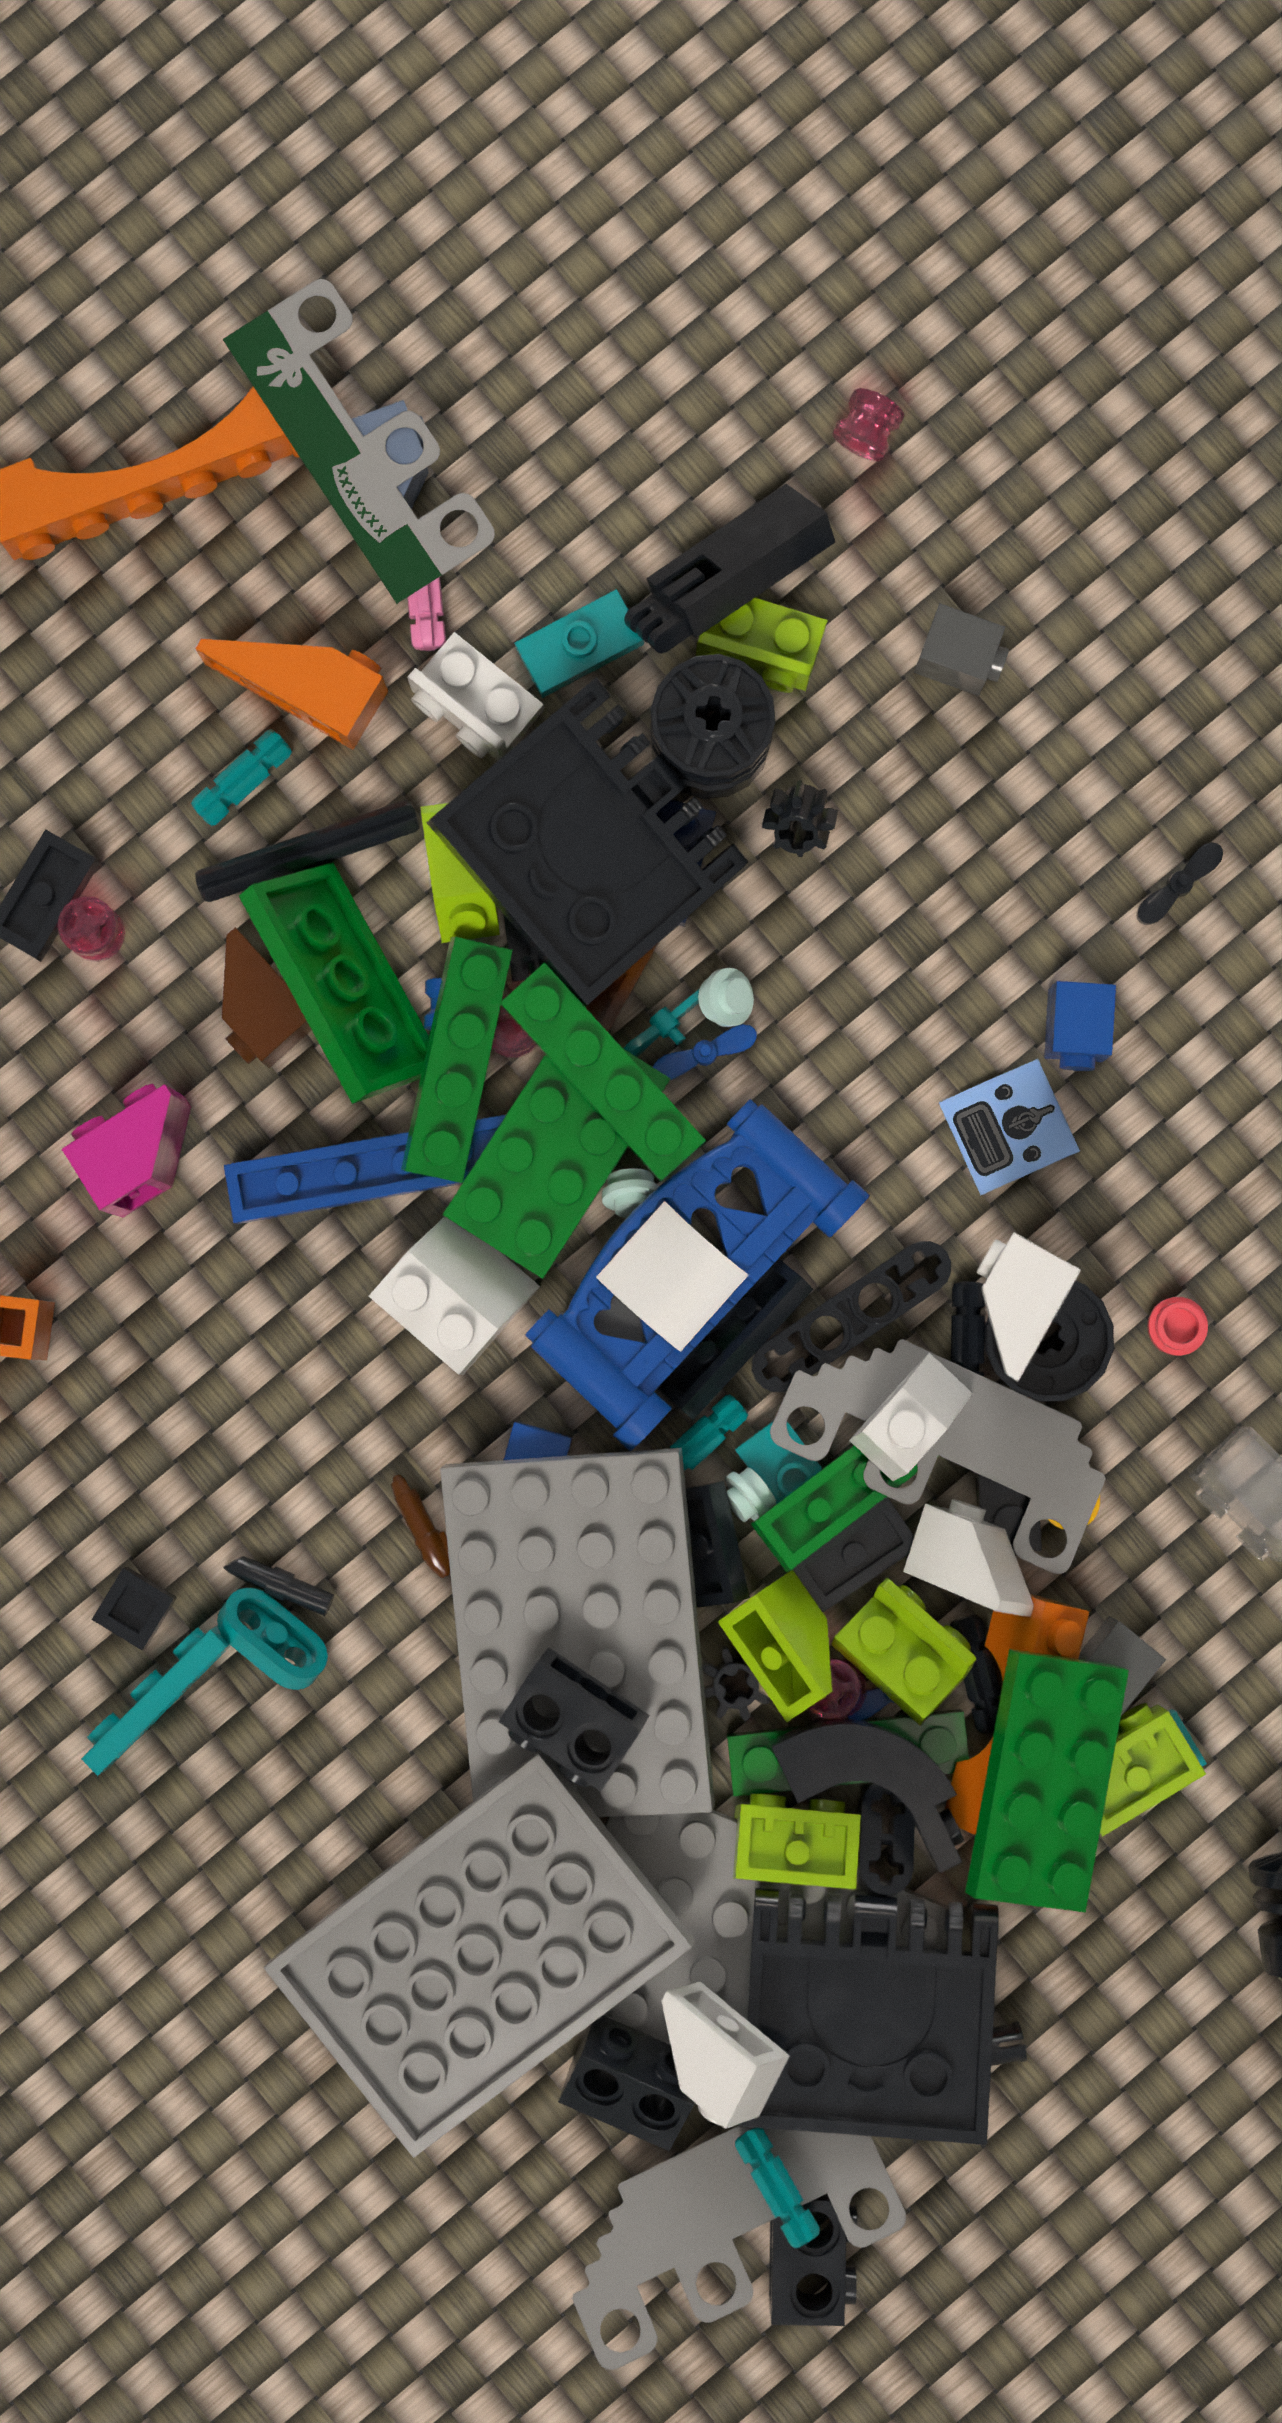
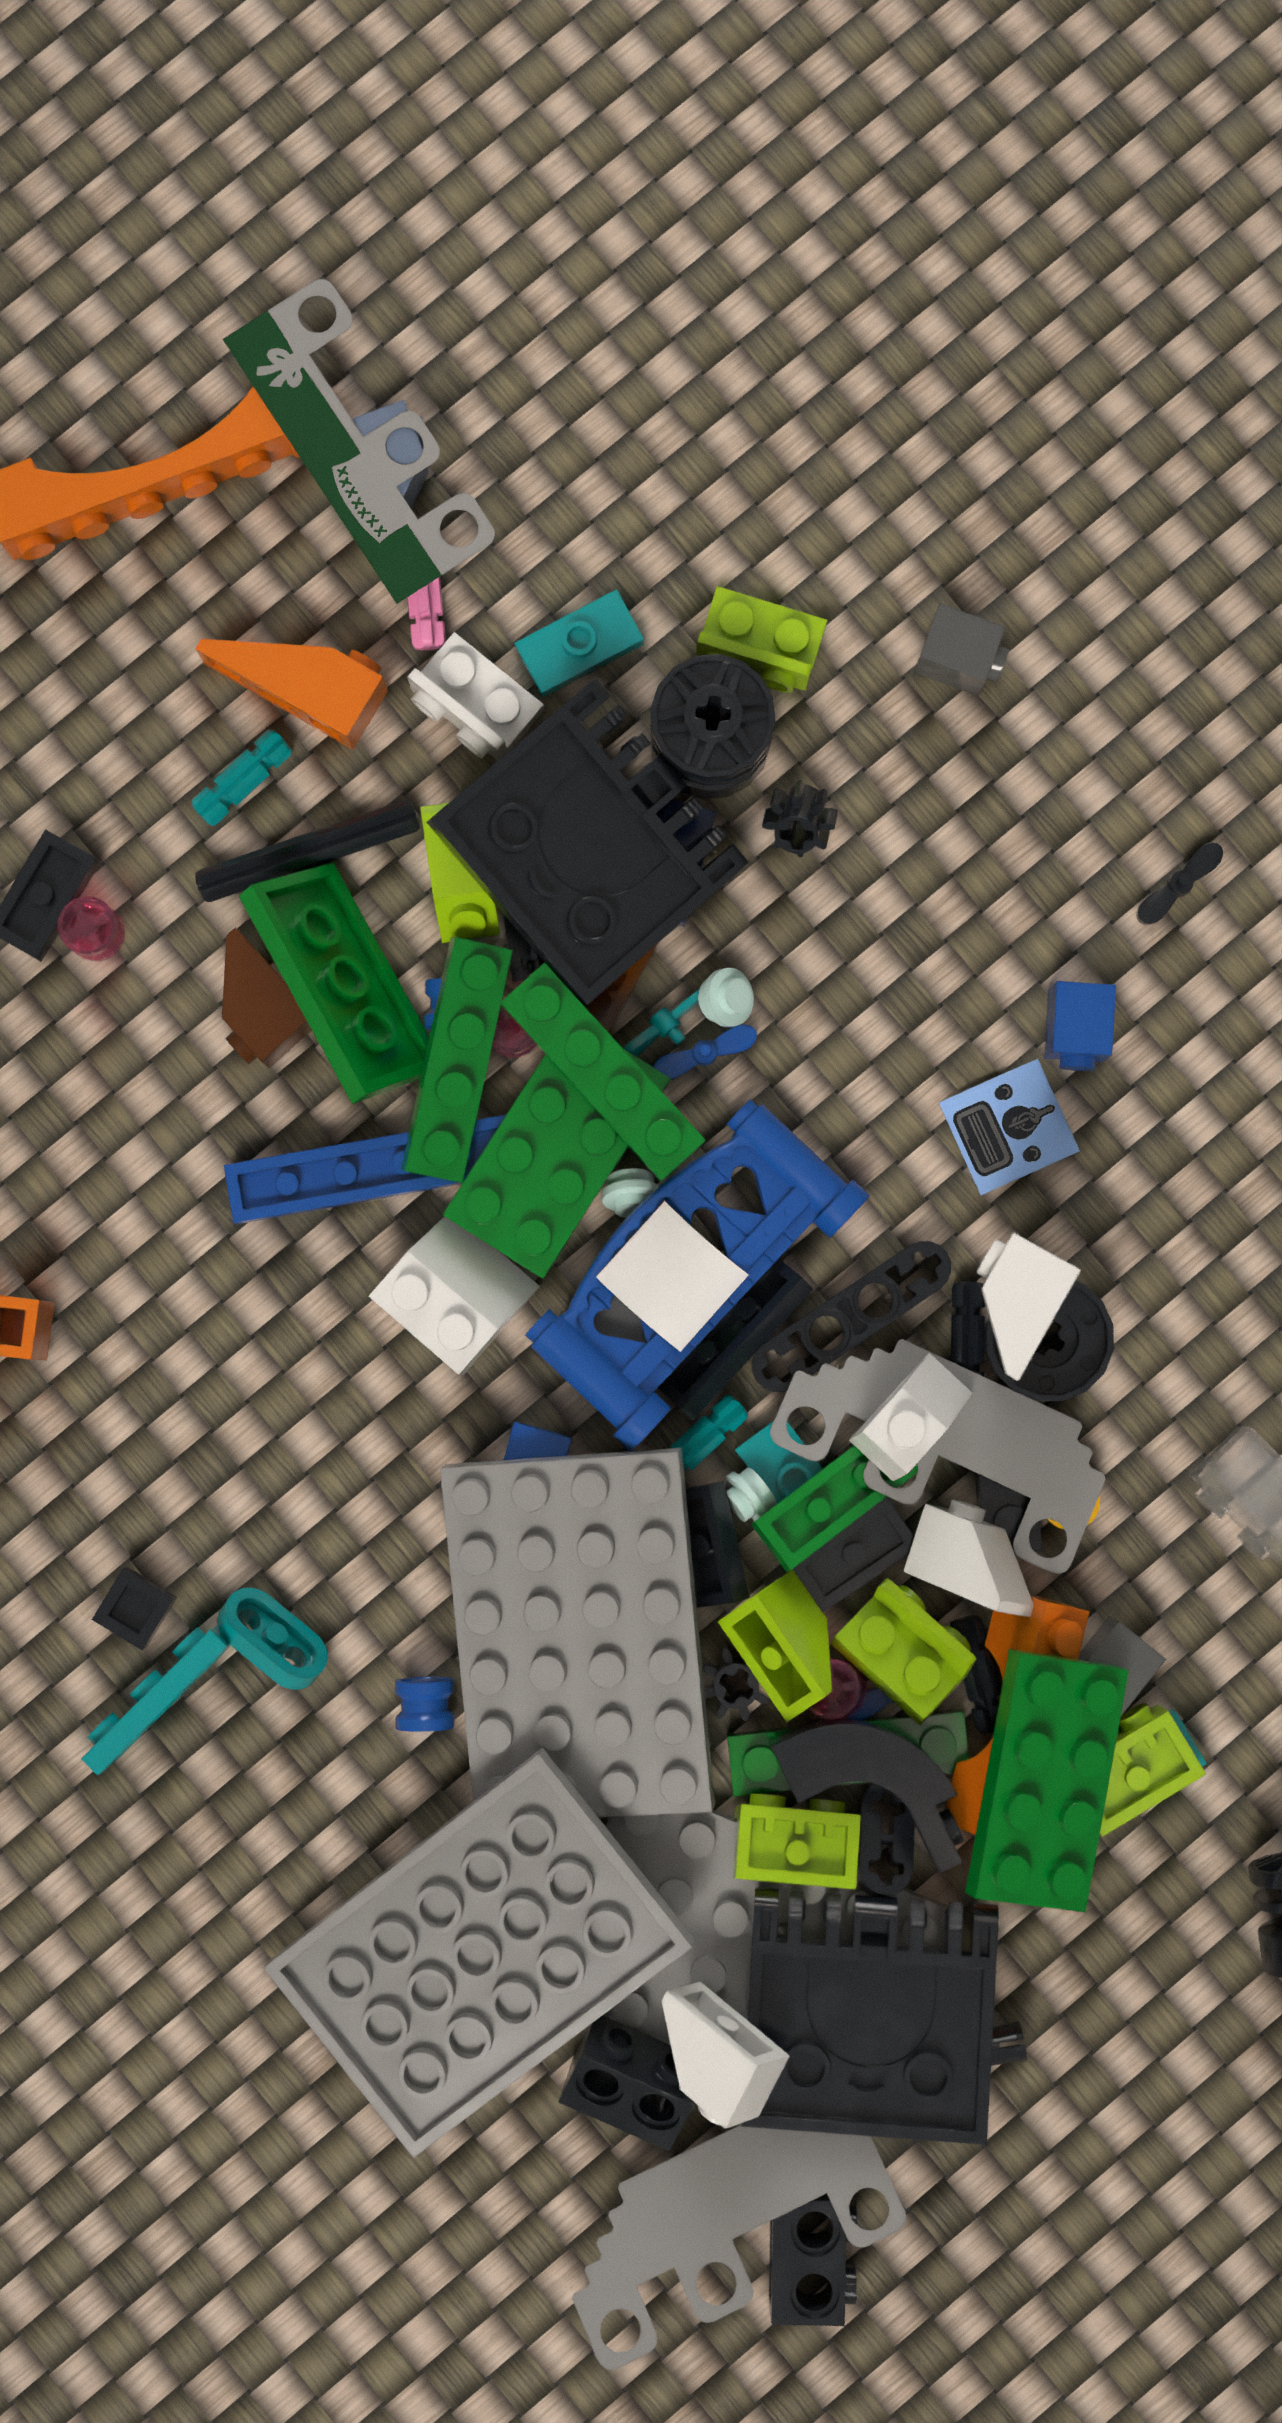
(133, 1152): dark pink slope -> none
(281, 1584): black piece -> none
(424, 1704): none -> blue wheel
(427, 1538): reddish brown piece -> none
(582, 1706): black brick -> none
(730, 568): black hinge -> none
(777, 2187): teal axle -> none
(868, 424): clear pink wheel -> none
(1177, 1326): coral plate -> none

